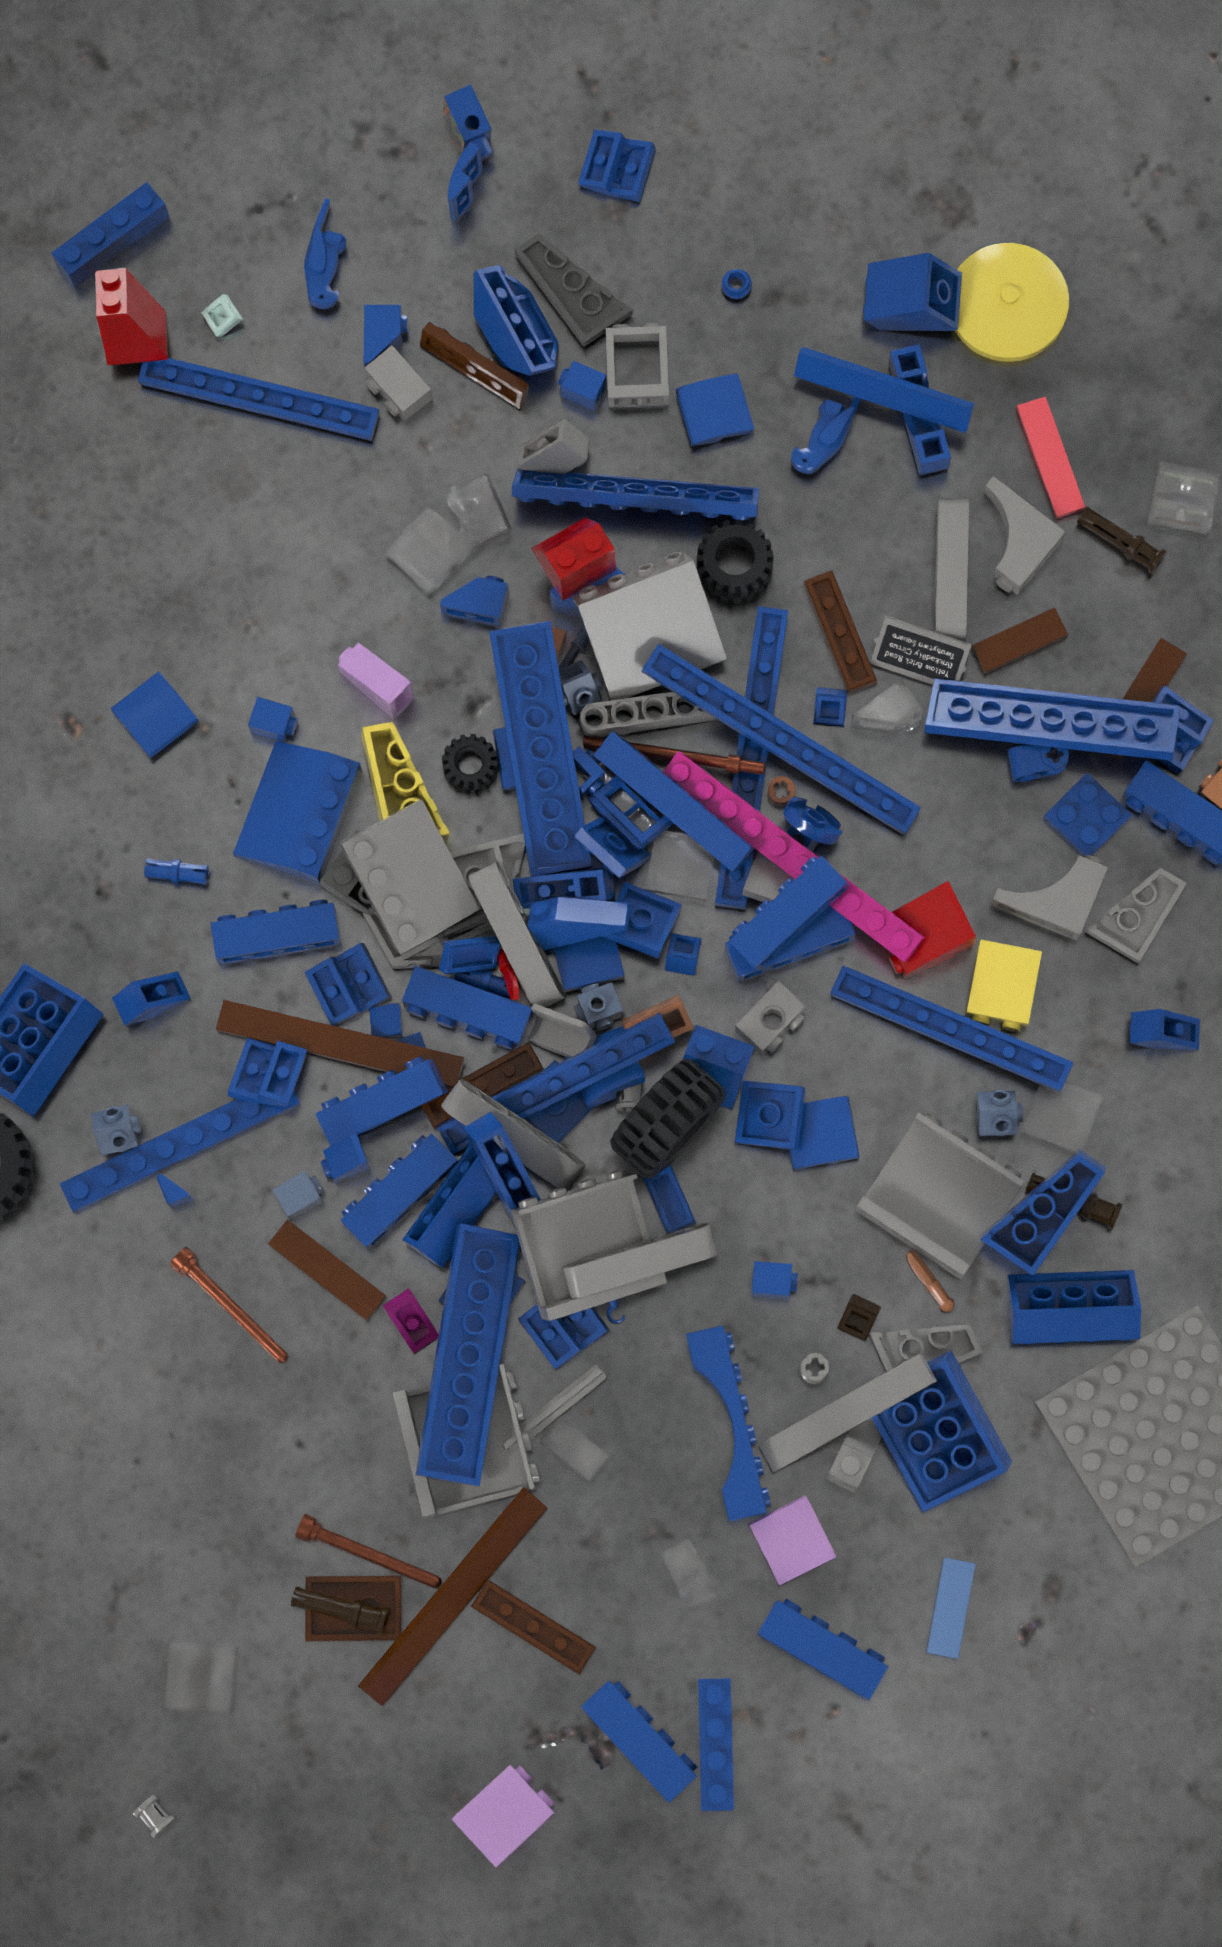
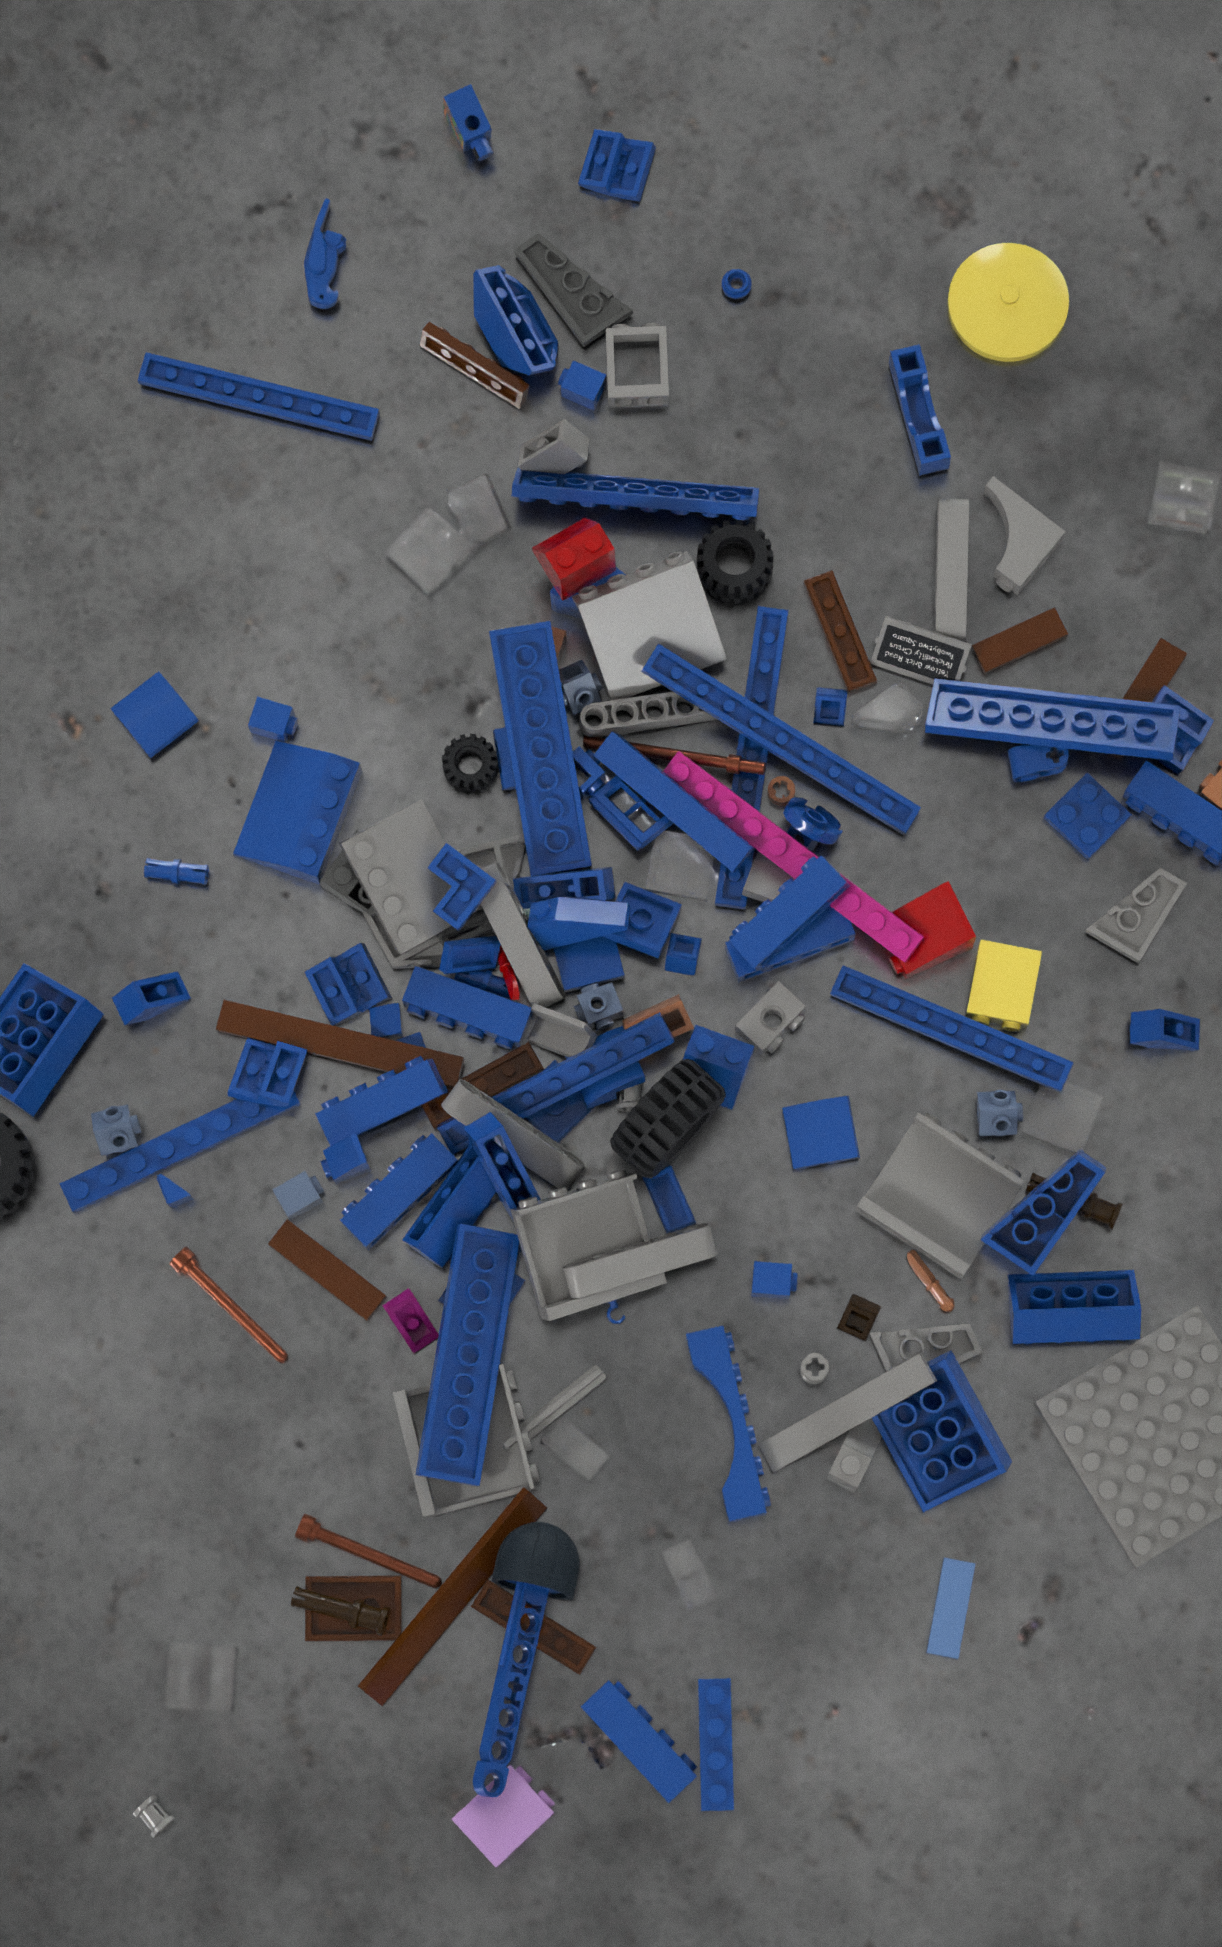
(110, 234): blue brick -> none
(129, 319): red slope -> none
(221, 315): light aqua tile -> none
(275, 932): blue brick -> none
(376, 679): lavender slope -> none
(382, 329): blue slope -> none
(393, 775): light yellow wedge -> none
(397, 383): light grey brick -> none
(464, 174): blue slope -> none
(467, 883): none -> blue plate
(478, 601): blue slope -> none
(538, 1565): none -> piece
(564, 1336): blue slope -> none
(577, 645): sand blue piece -> none
(611, 847): blue plate -> none
(714, 409): blue slope -> none
(770, 1115): blue plate -> none
(792, 1540): lavender slope -> none
(822, 1649): blue brick -> none
(826, 436): blue animal -> none
(884, 389): blue tile -> none
(912, 294): blue slope -> none
(1050, 457): coral tile -> none
(1062, 905): light grey arch -> none
(1133, 546): dark brown pin -> none

